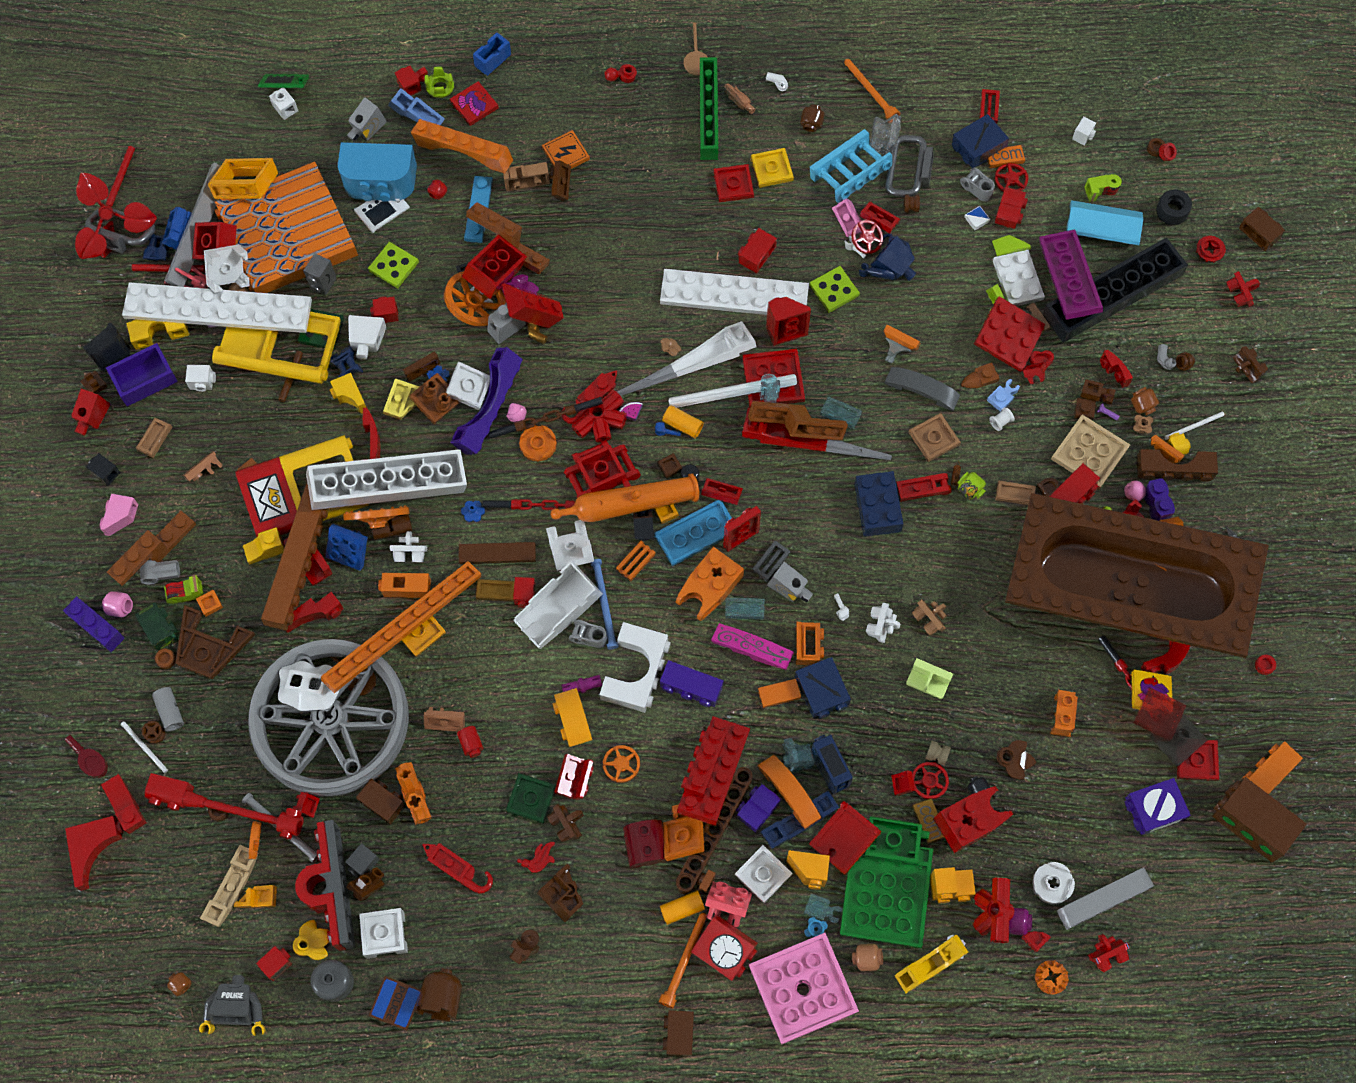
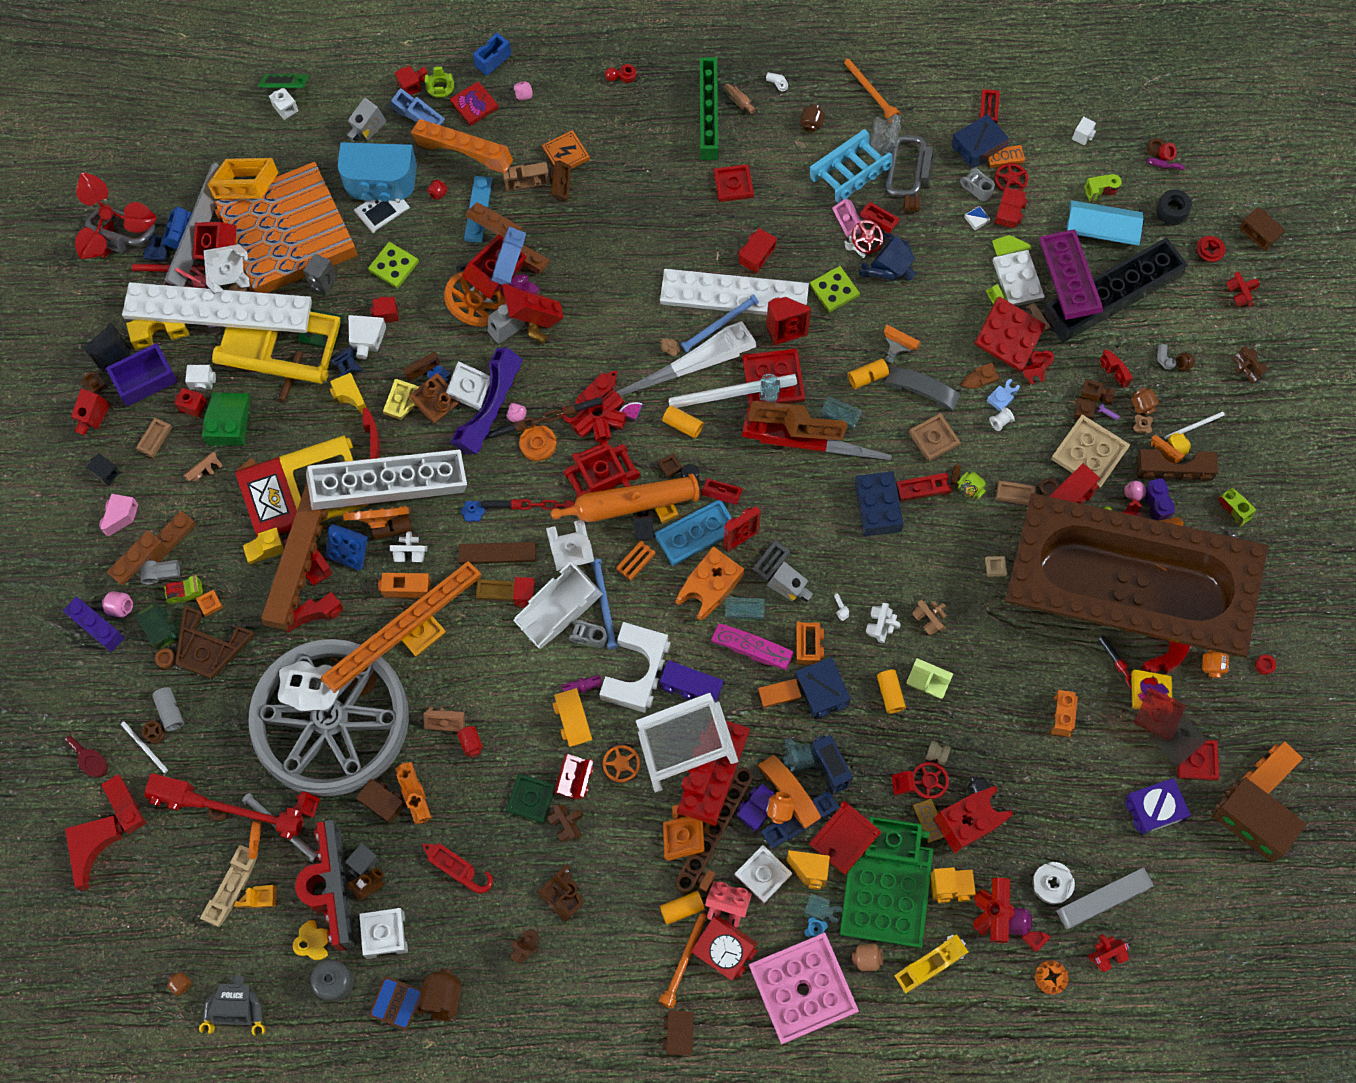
(120, 175): red bar -> none
(190, 402): none -> red brick
(226, 419): none -> green slope
(274, 962): red brick -> none
(508, 256): none -> medium blue slope
(523, 90): none -> bright pink piece
(540, 860): red piece -> none
(644, 843): dark red brick -> none
(660, 430): blue hand -> none
(684, 738): none -> piece
(692, 60): medium nougat piece -> none
(719, 323): none -> medium blue bar
(772, 167): yellow tile -> none
(780, 807): none -> orange head
(868, 373): none -> light orange pin
(891, 691): none -> light orange pin
(995, 566): none -> tan tile
(1018, 760): reddish brown plate -> none
(1161, 163): none -> magenta piece
(1215, 663): none -> orange head
(1237, 506): none -> lime leg

